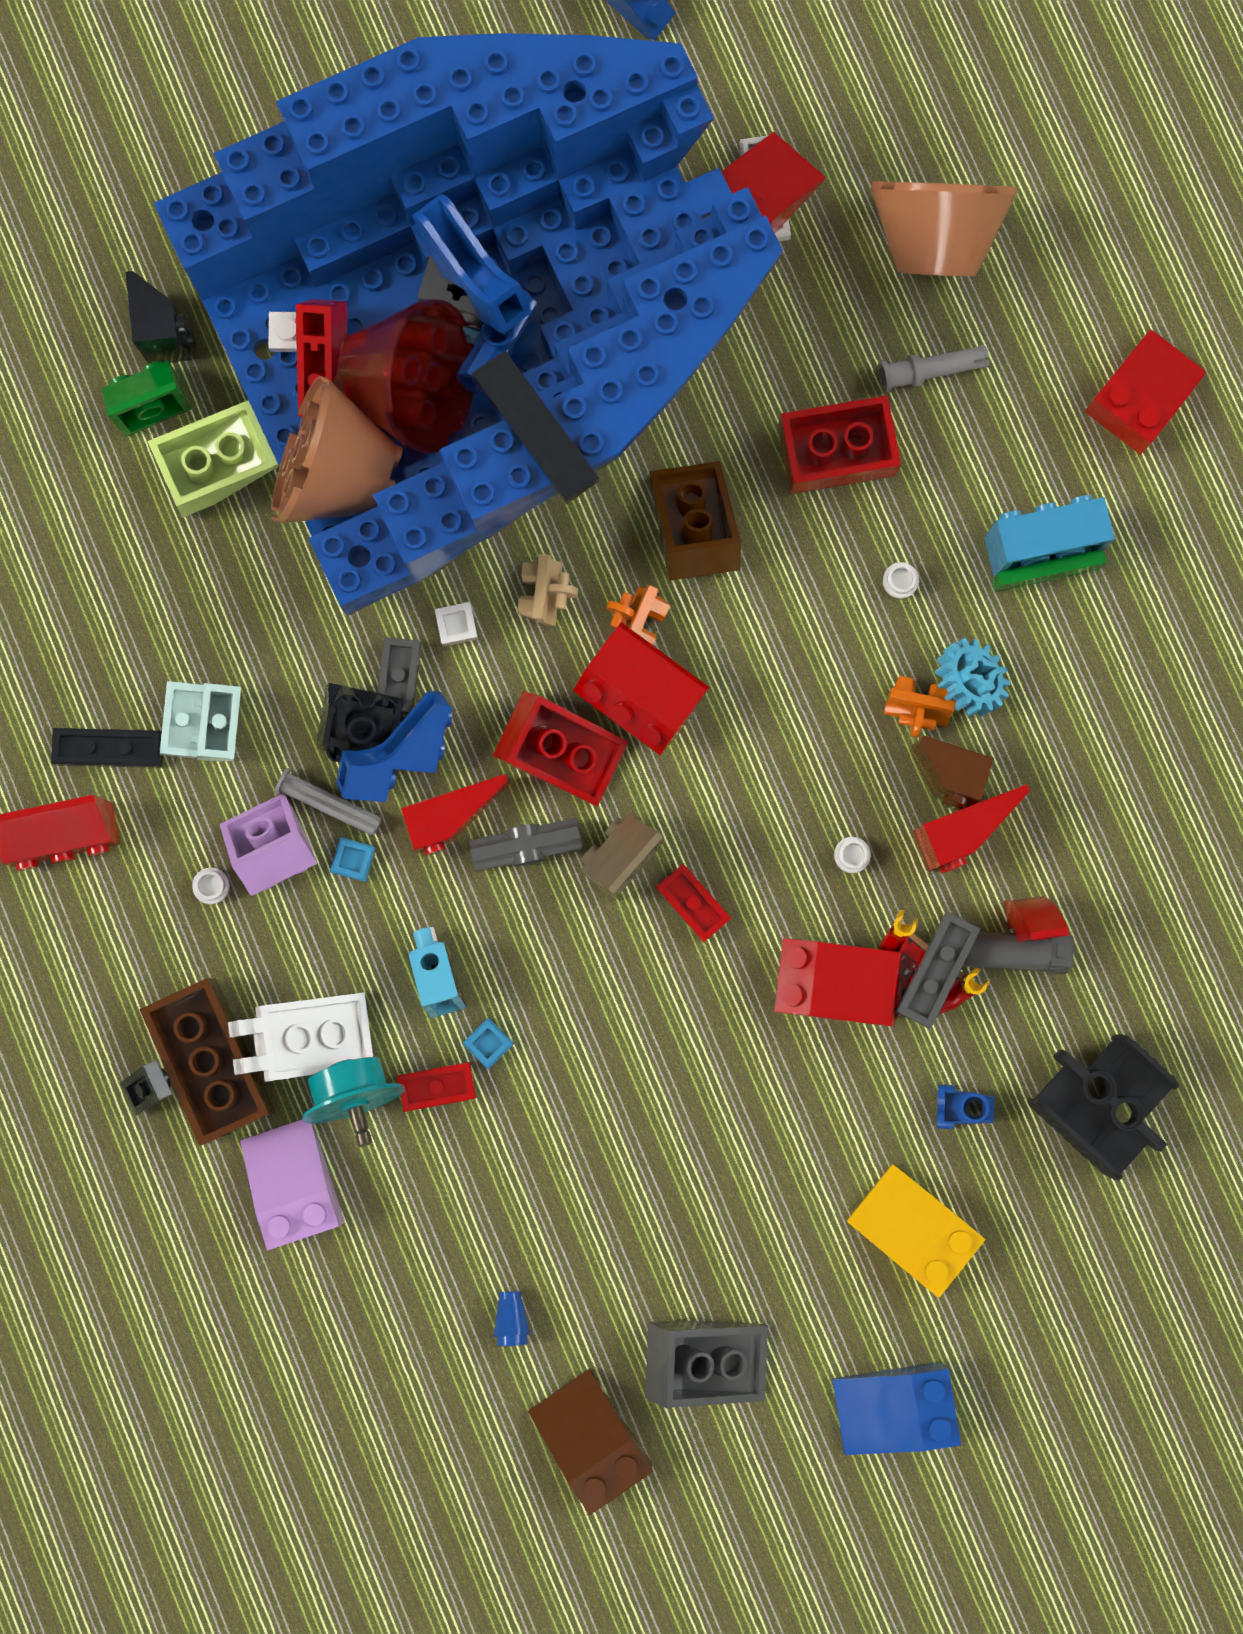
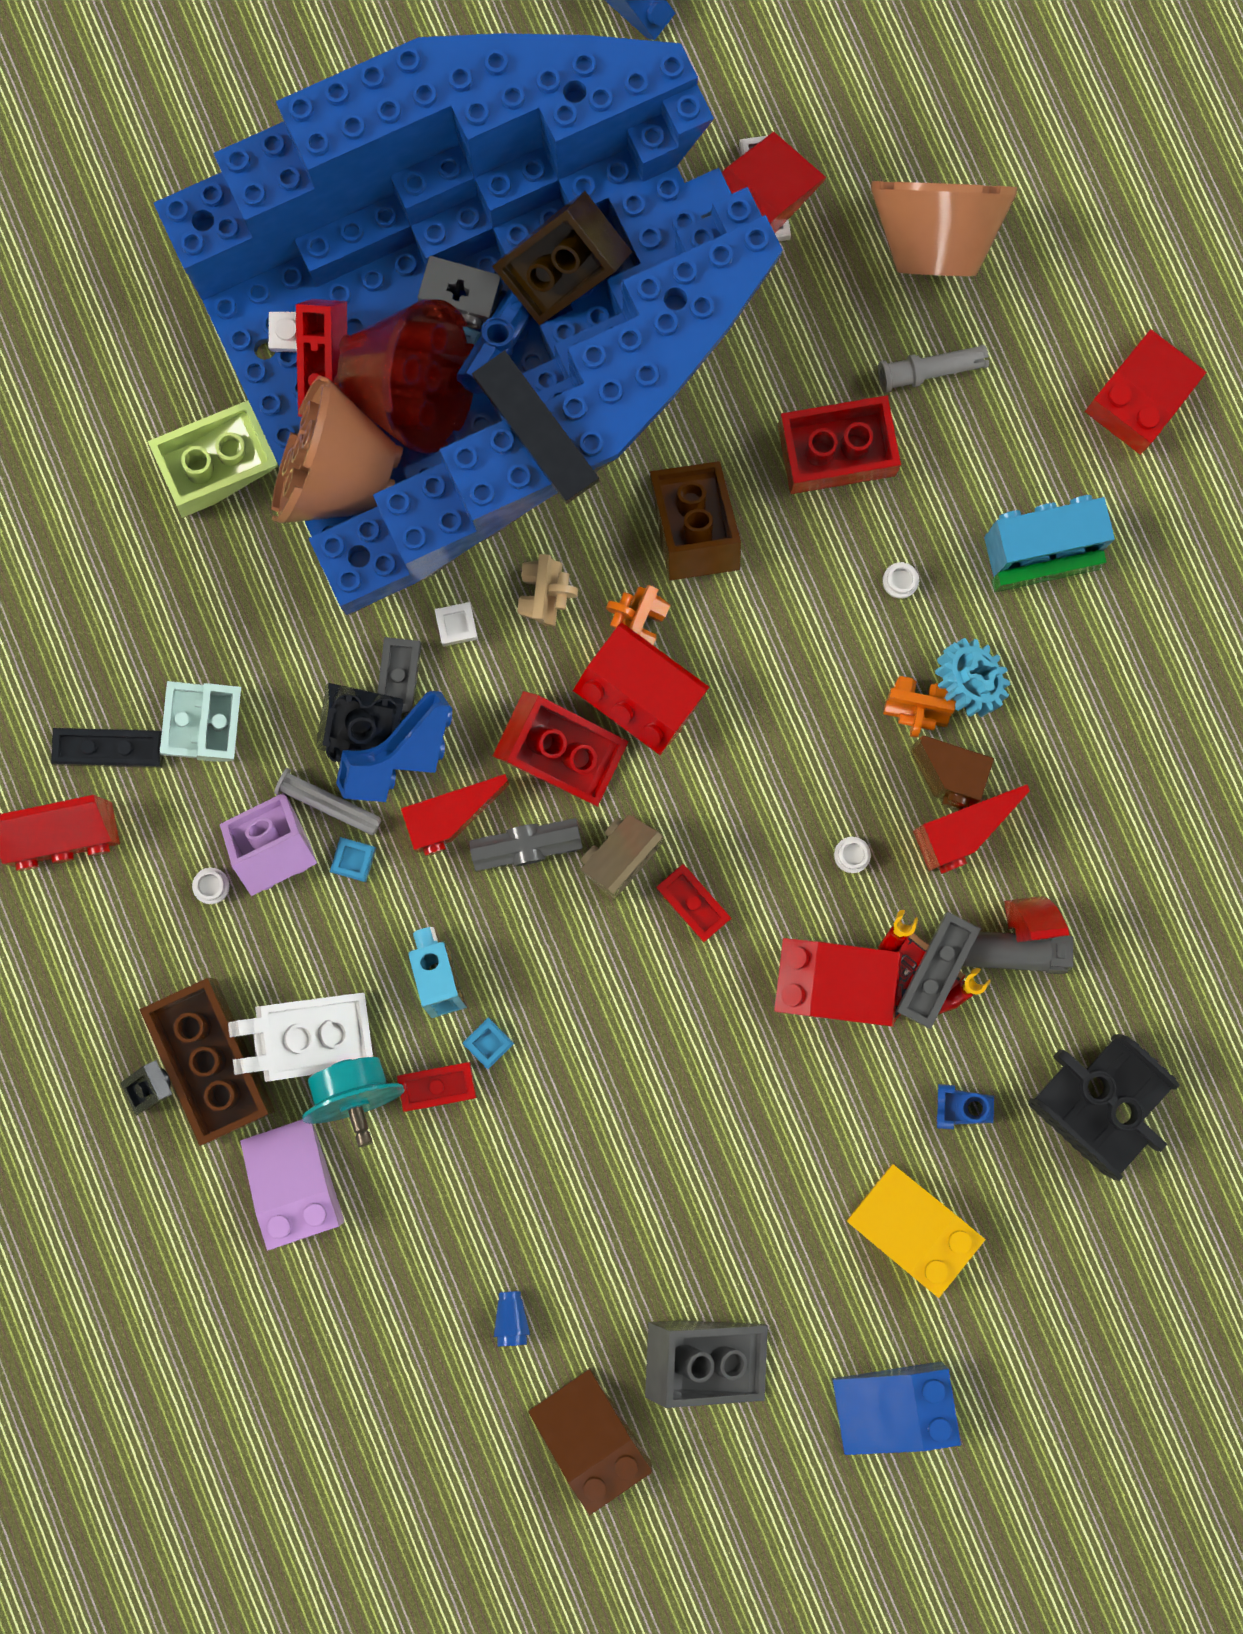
(145, 398): green slope -> none
(156, 323): black slope -> none
(464, 262): blue arch -> none
(563, 258): none -> dark brown slope

